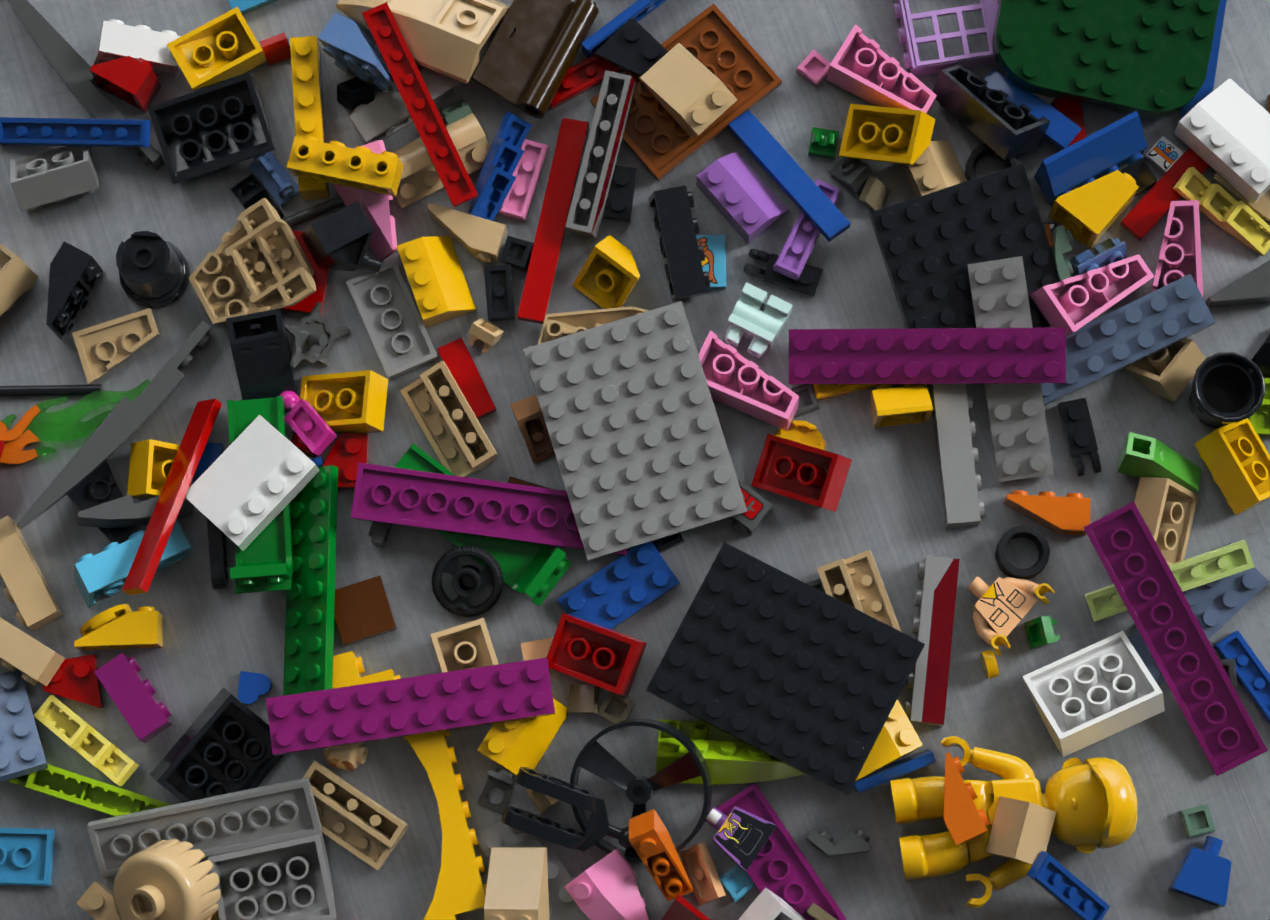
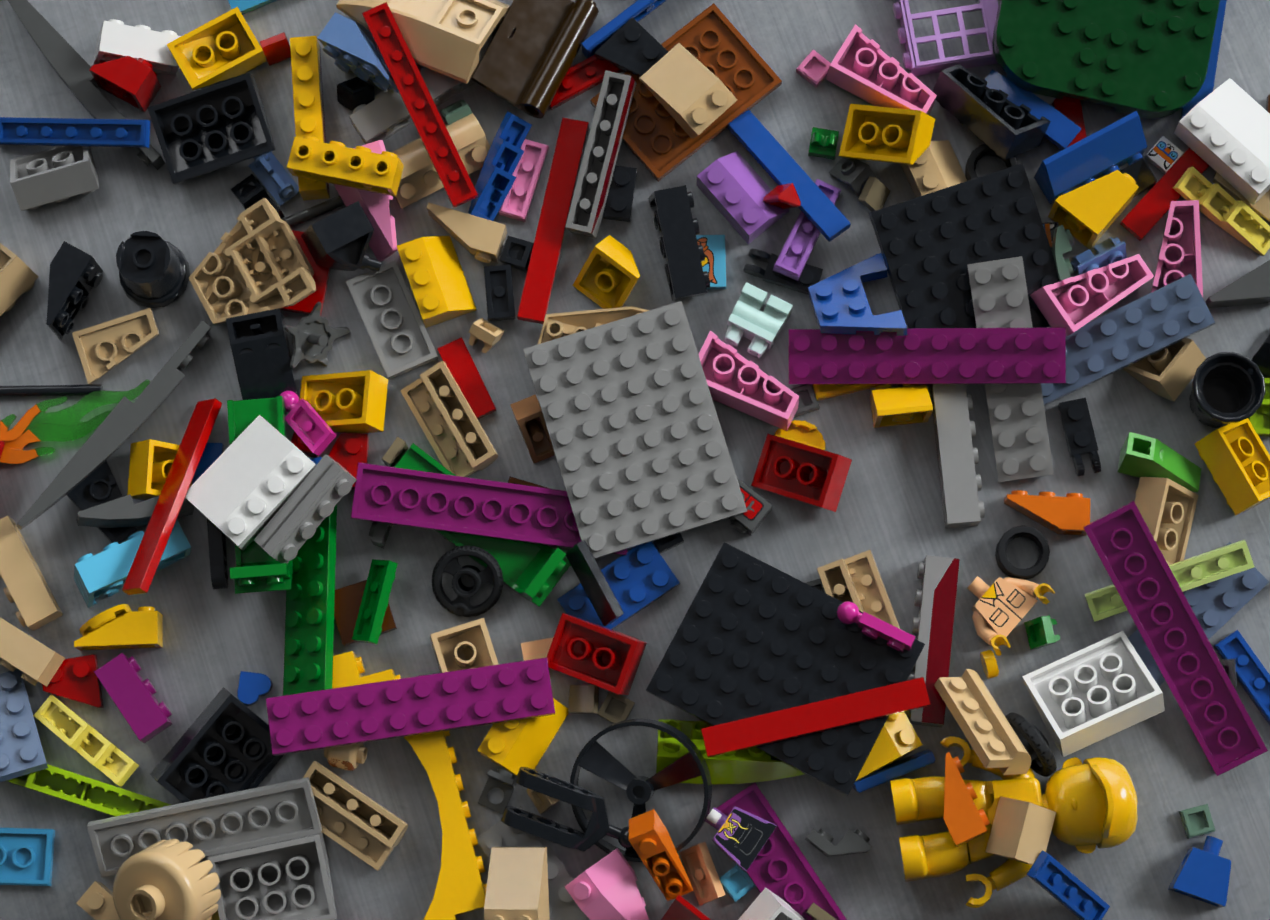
(305, 510): none -> light grey brick
(374, 601): none -> green plate
(395, 452): none -> dark tan tile
(594, 583): none -> black tile
(783, 196): none -> red slope
(815, 717): none -> red tile
(843, 305): none -> blue wing
(873, 627): none -> dark pink plate
(984, 723): none -> tan brick
(1035, 743): none -> black wheel

